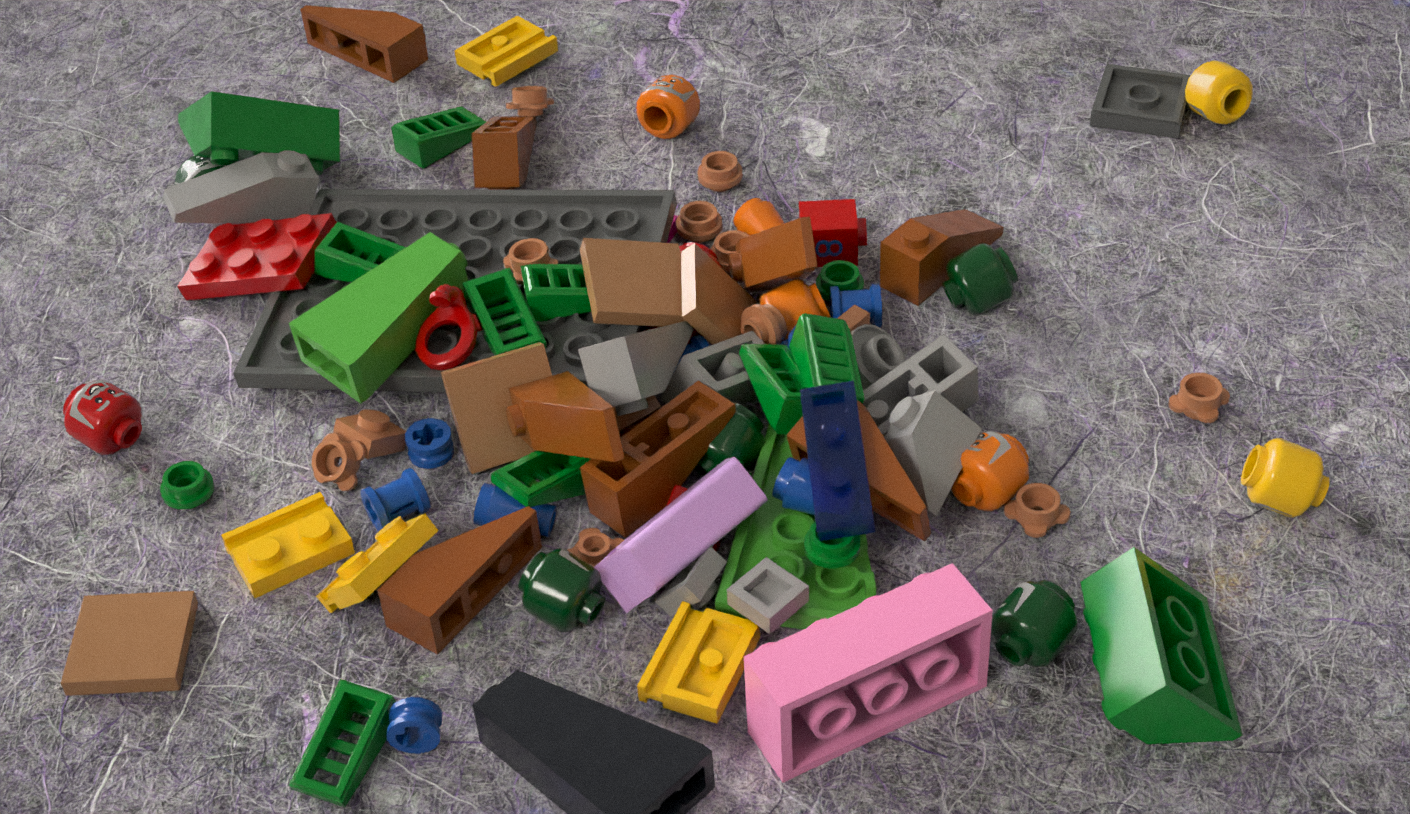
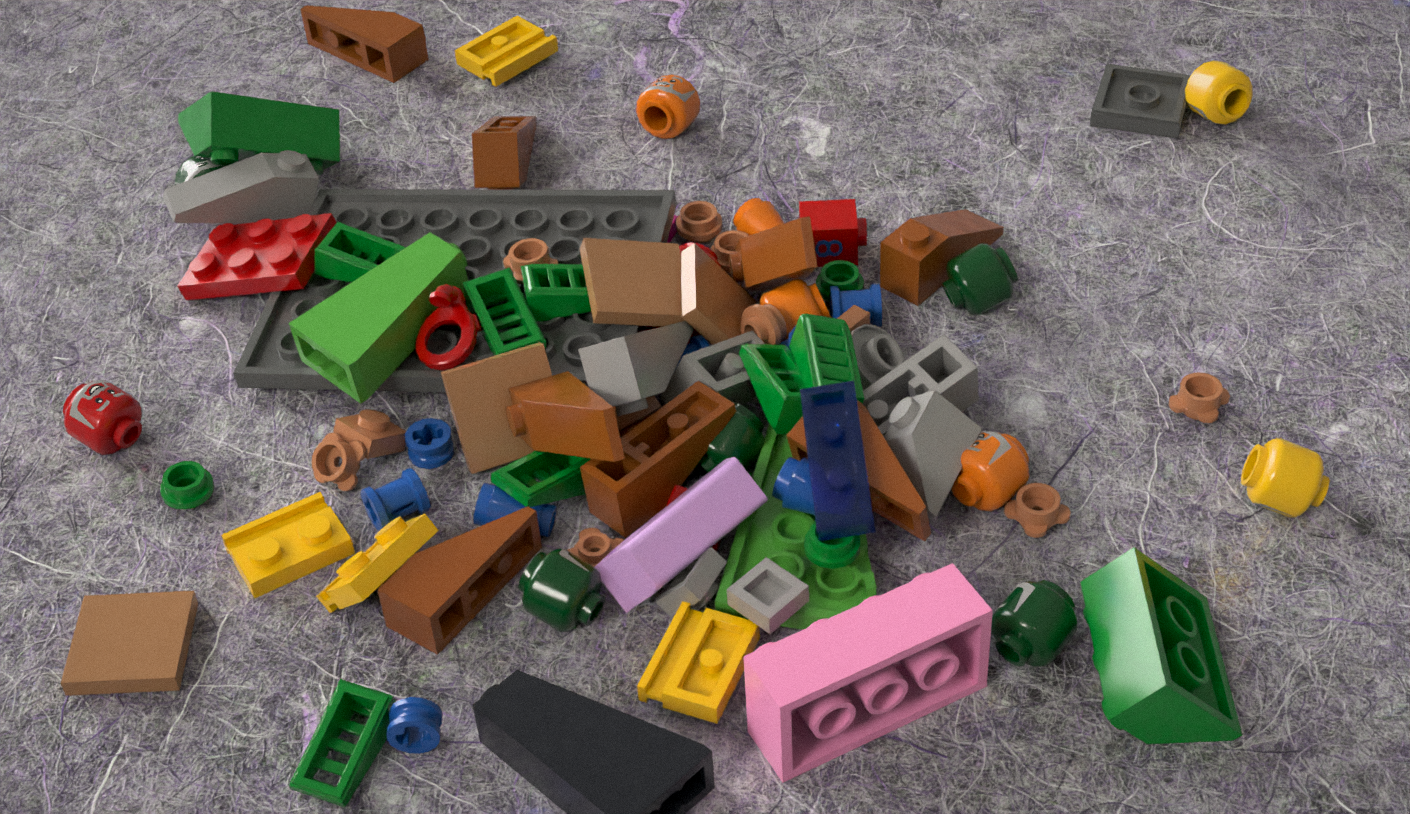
(434, 135): green slope -> none
(529, 100): nougat plate -> none
(720, 171): nougat plate -> none

